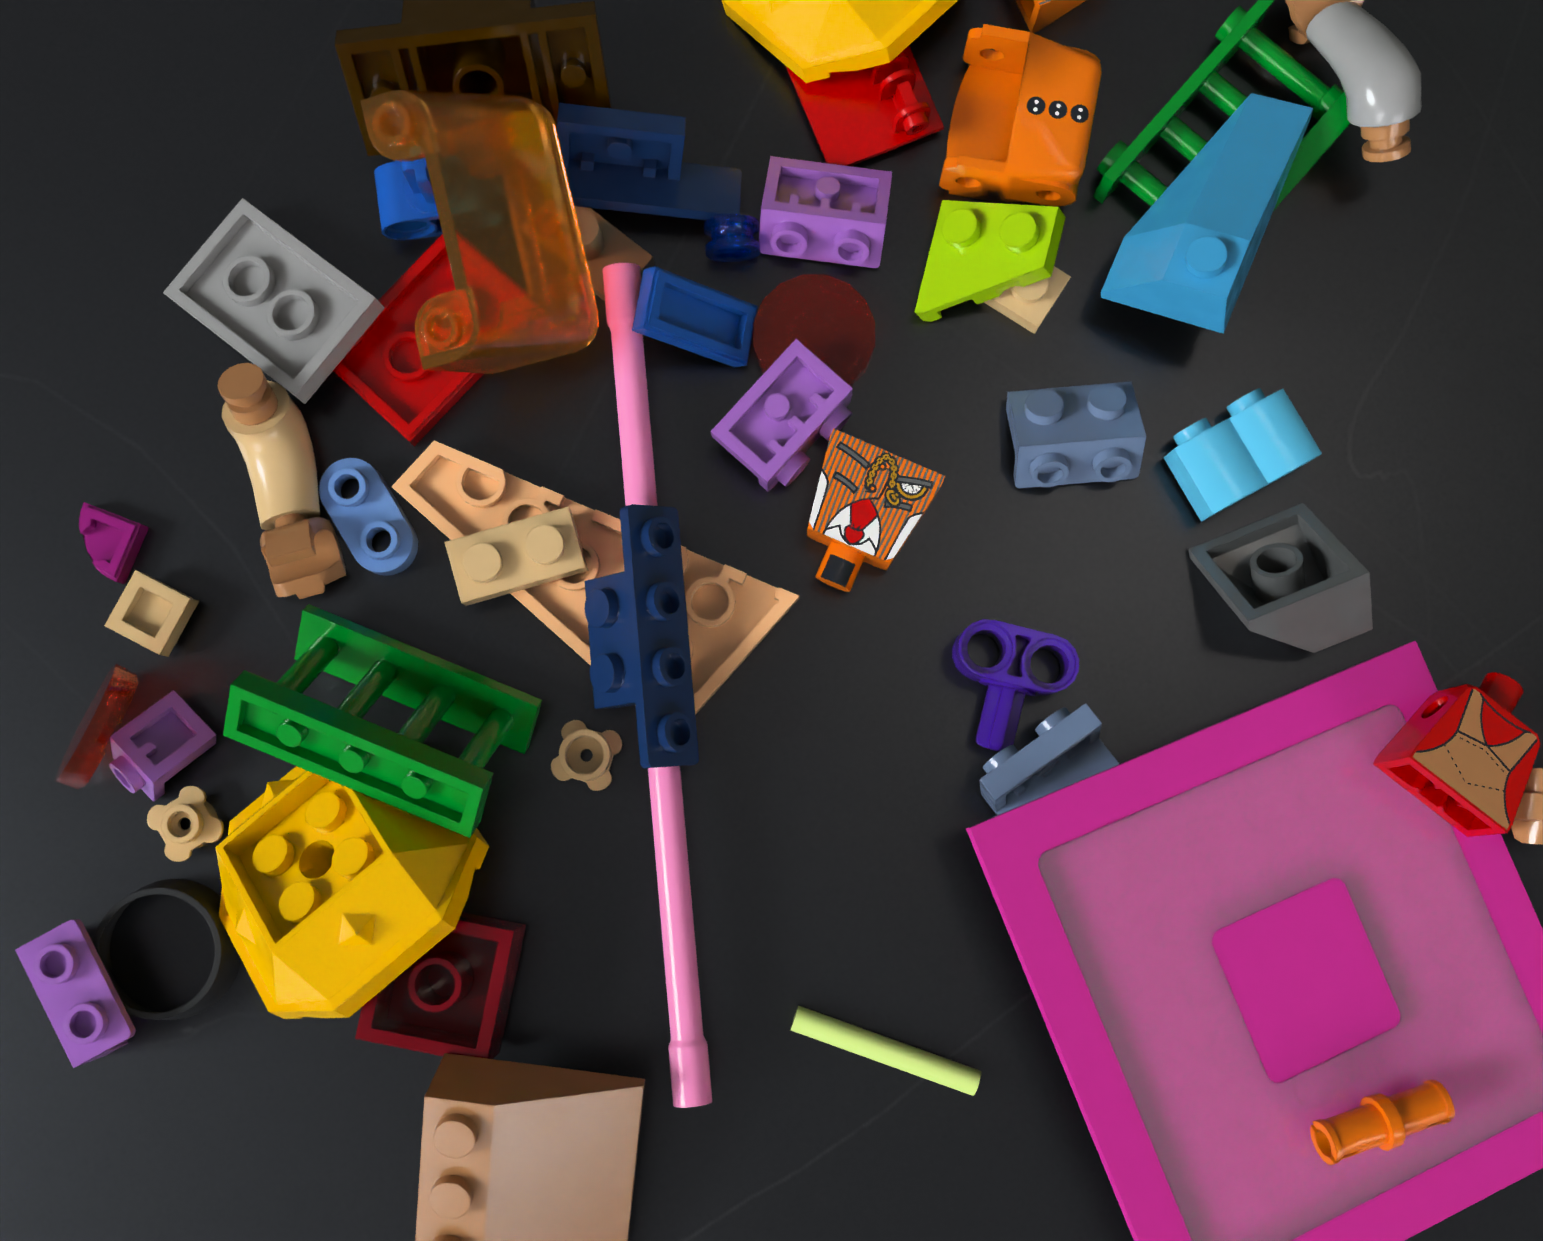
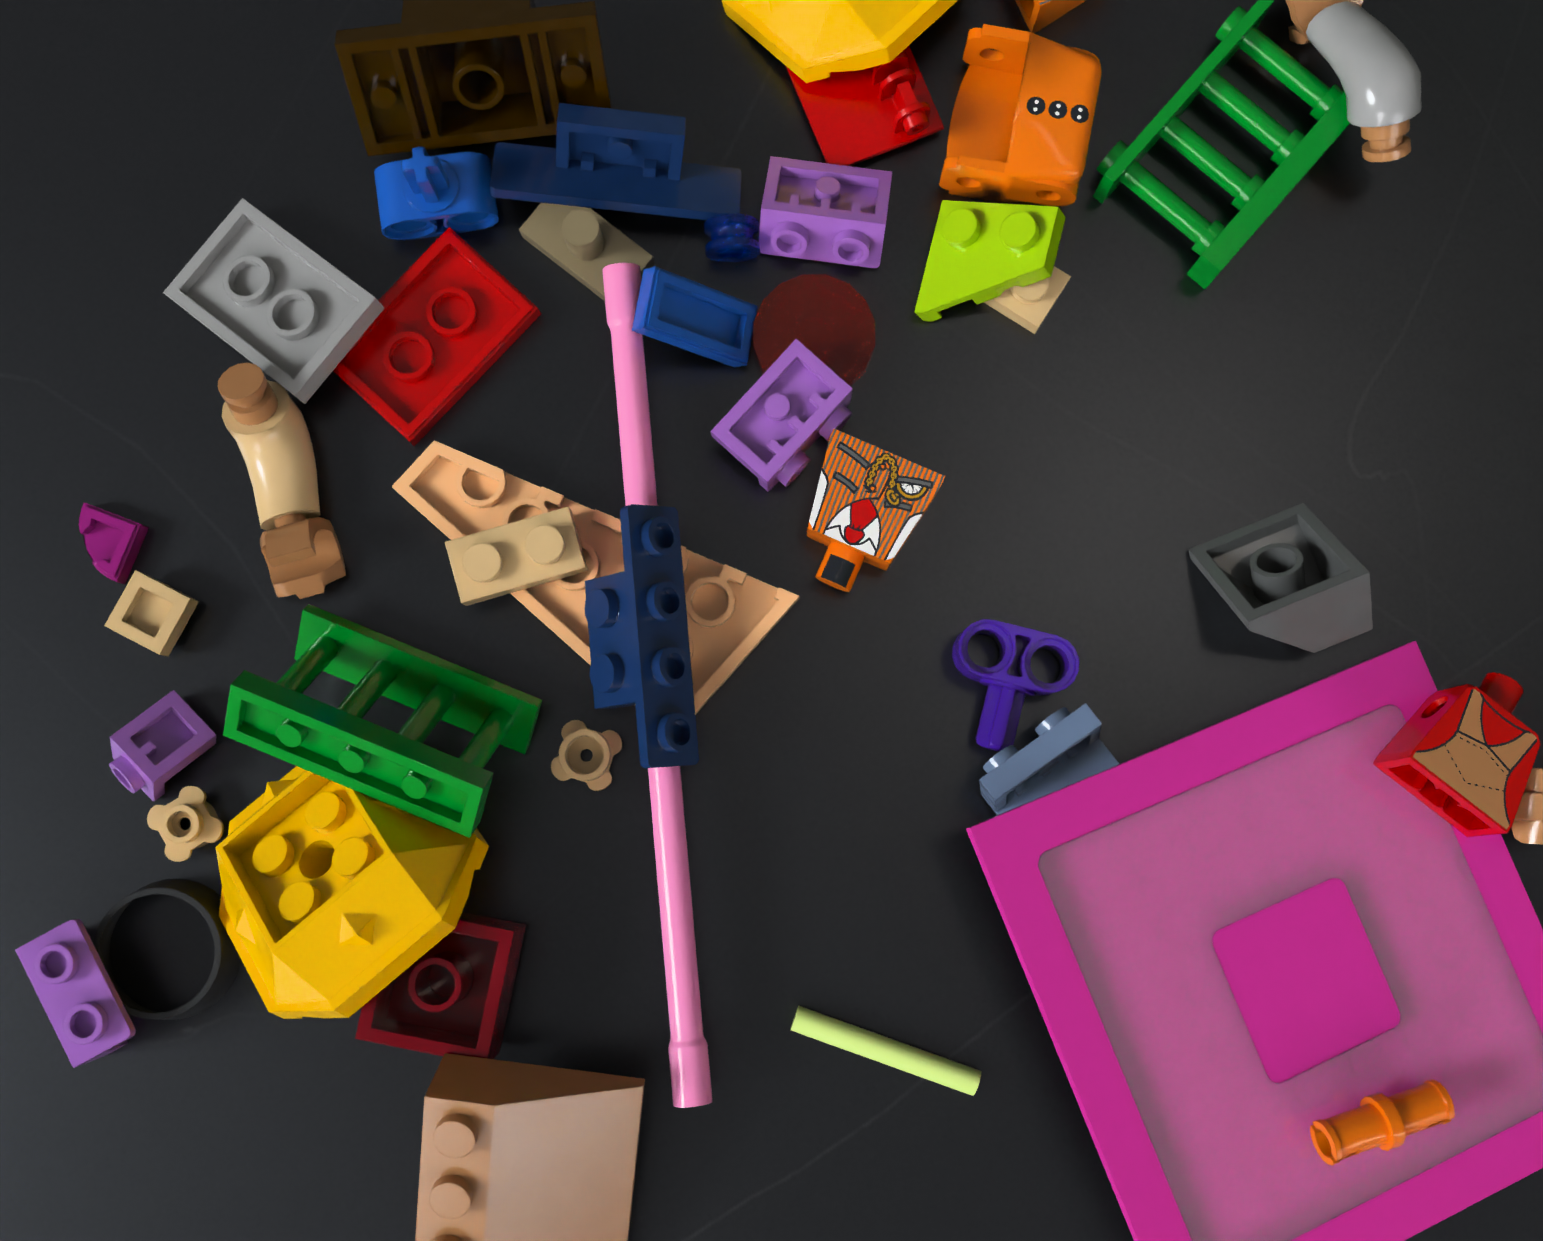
(97, 727): clear red tile -> none
(367, 514): medium blue plate -> none
(503, 224): clear orange windscreen -> none
(1075, 434): sand blue bracket -> none
(1205, 228): dark azure wedge -> none
(1241, 453): medium azure brick -> none

